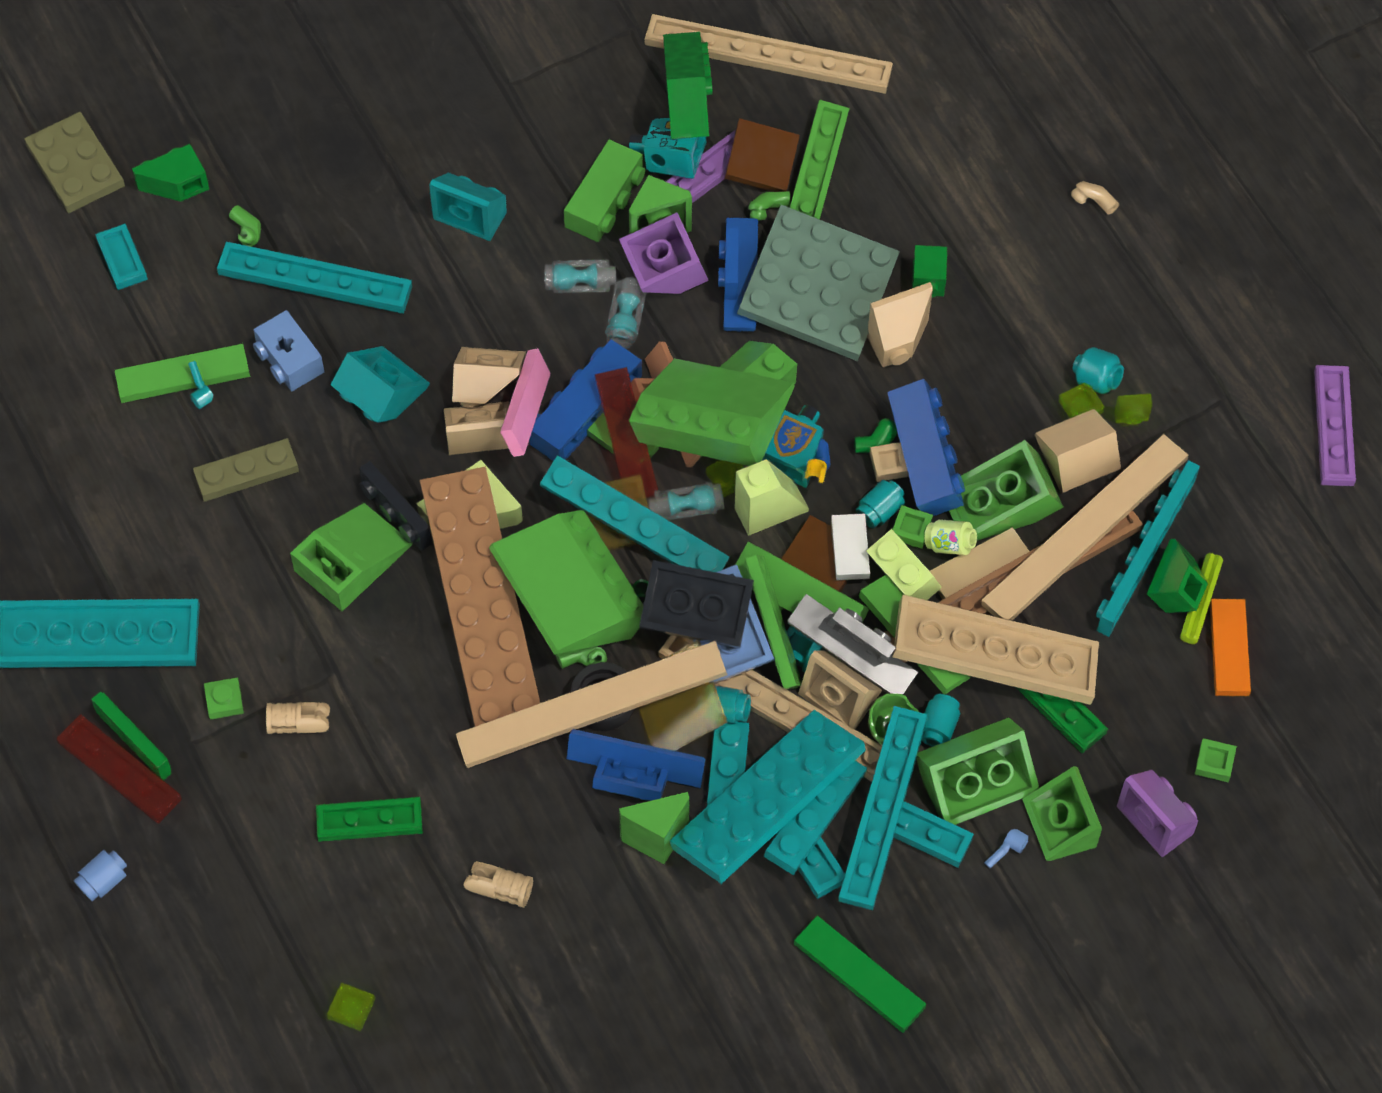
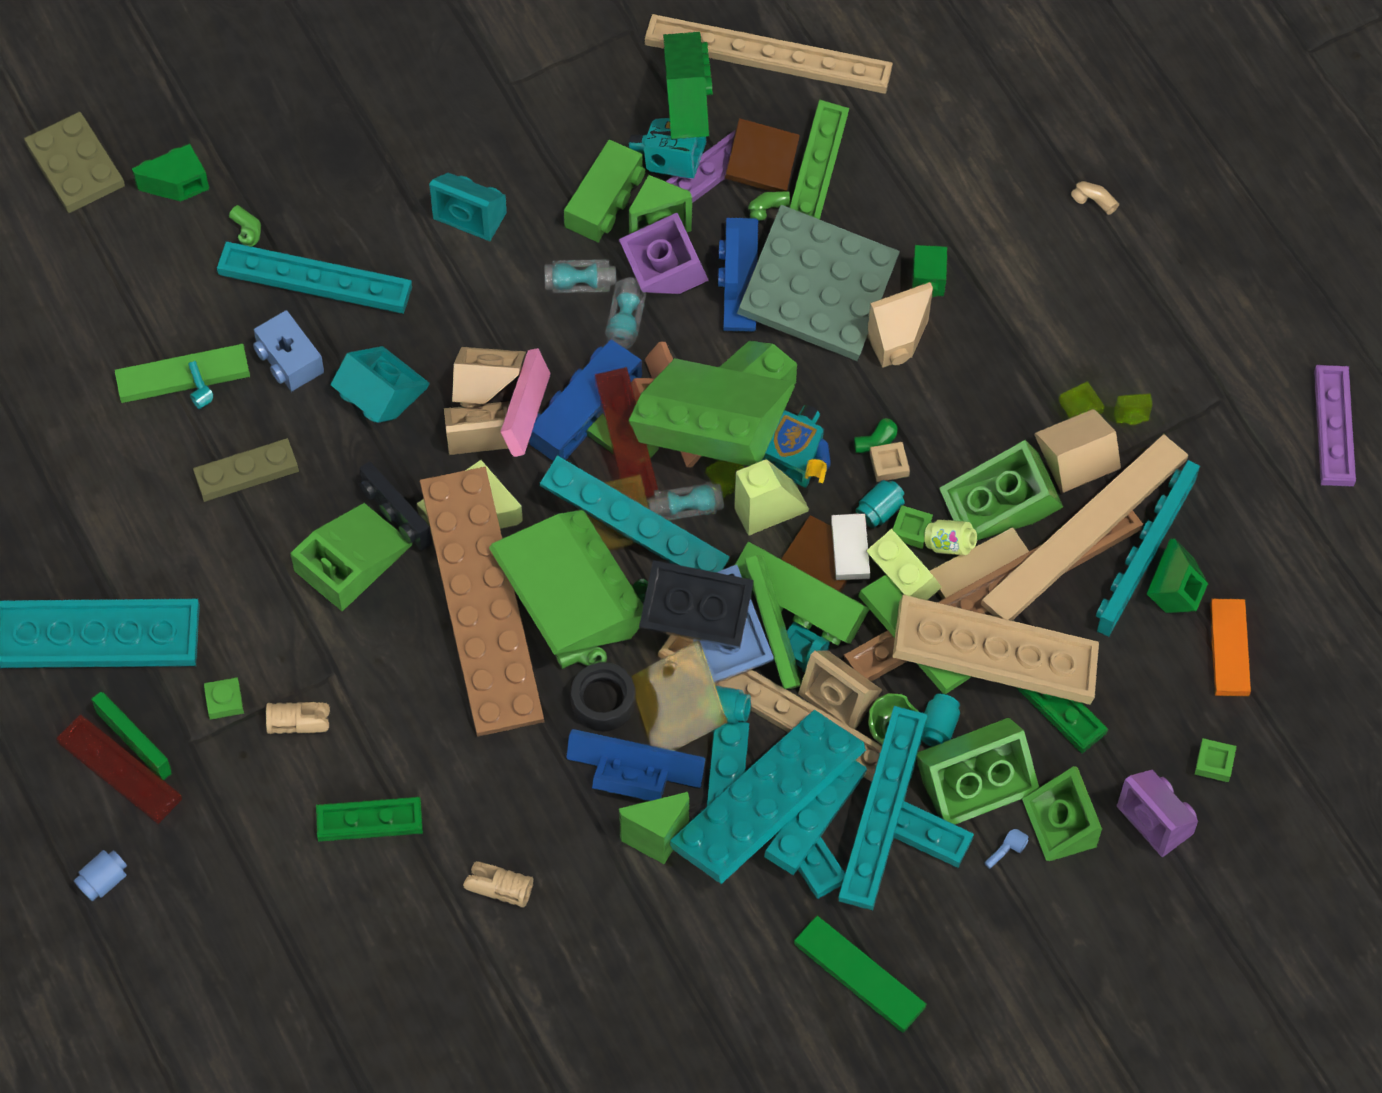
(121, 256): teal tile -> none
(351, 1006): clear neon green plate -> none
(591, 704): tan tile -> none
(853, 644): bracket -> none
(926, 447): blue brick -> none
(1099, 370): teal head -> none
(1195, 619): lime axle -> none

